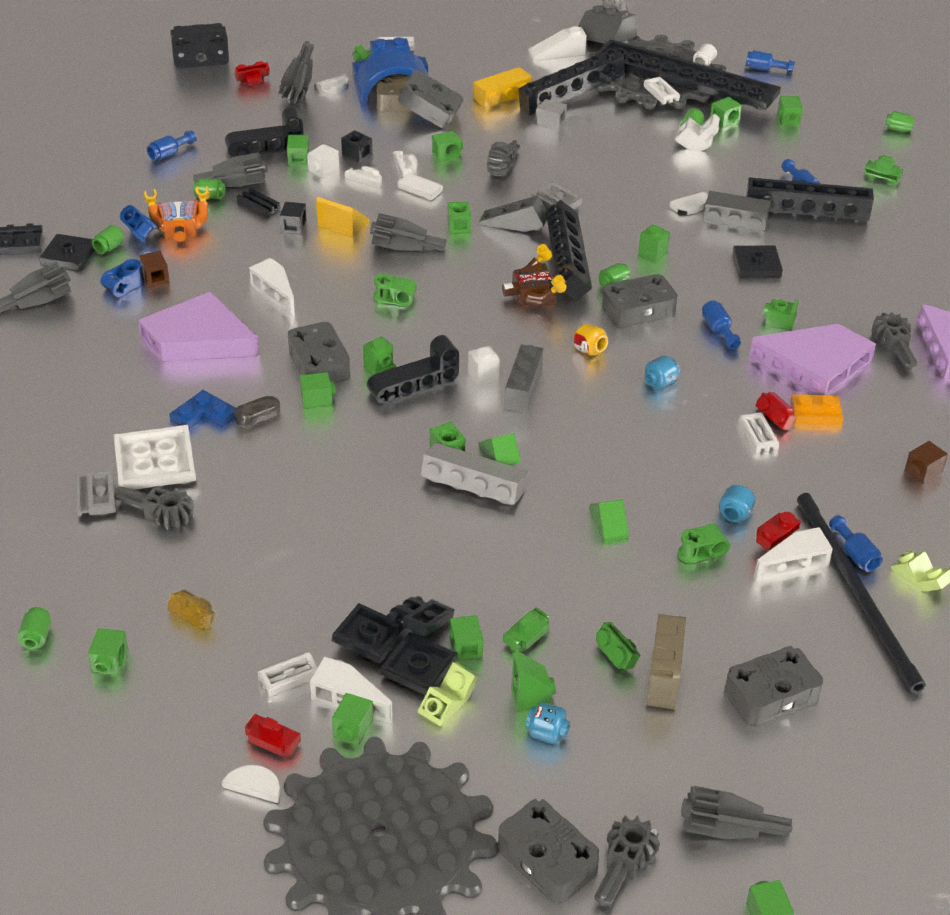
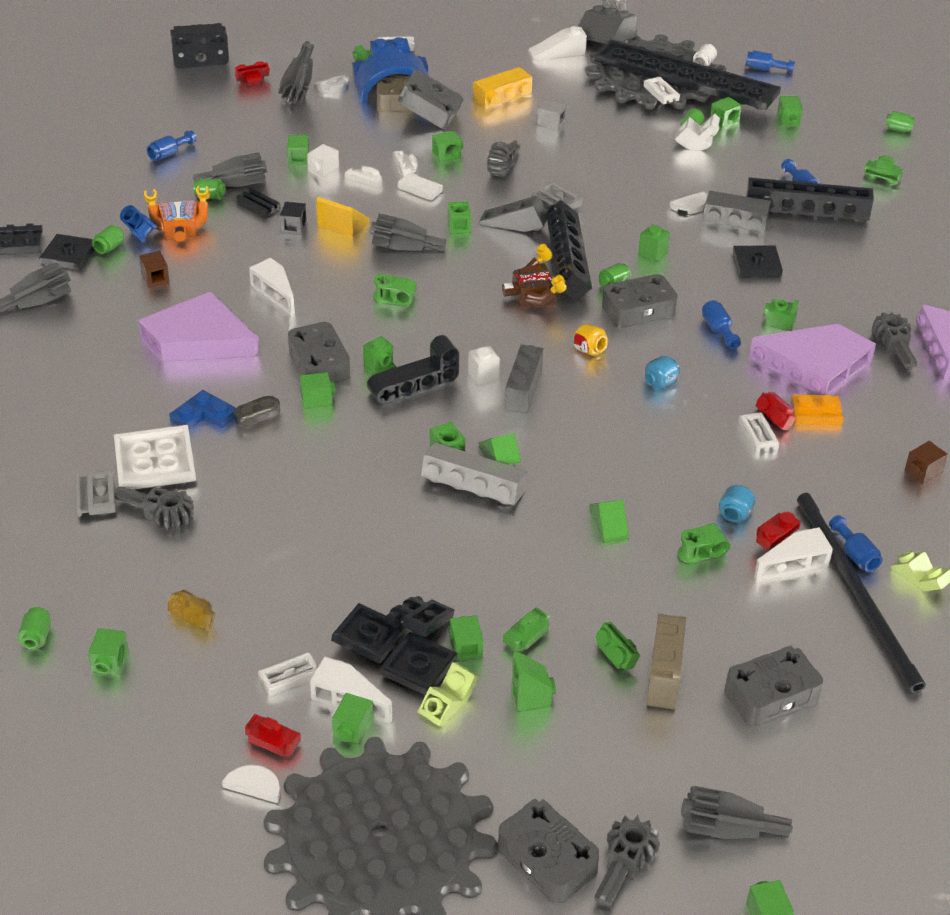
(125, 277): blue piece -> none
(235, 140): black beam -> none
(356, 146): black brick -> none
(547, 723): dark azure head -> none
(572, 80): black brick -> none

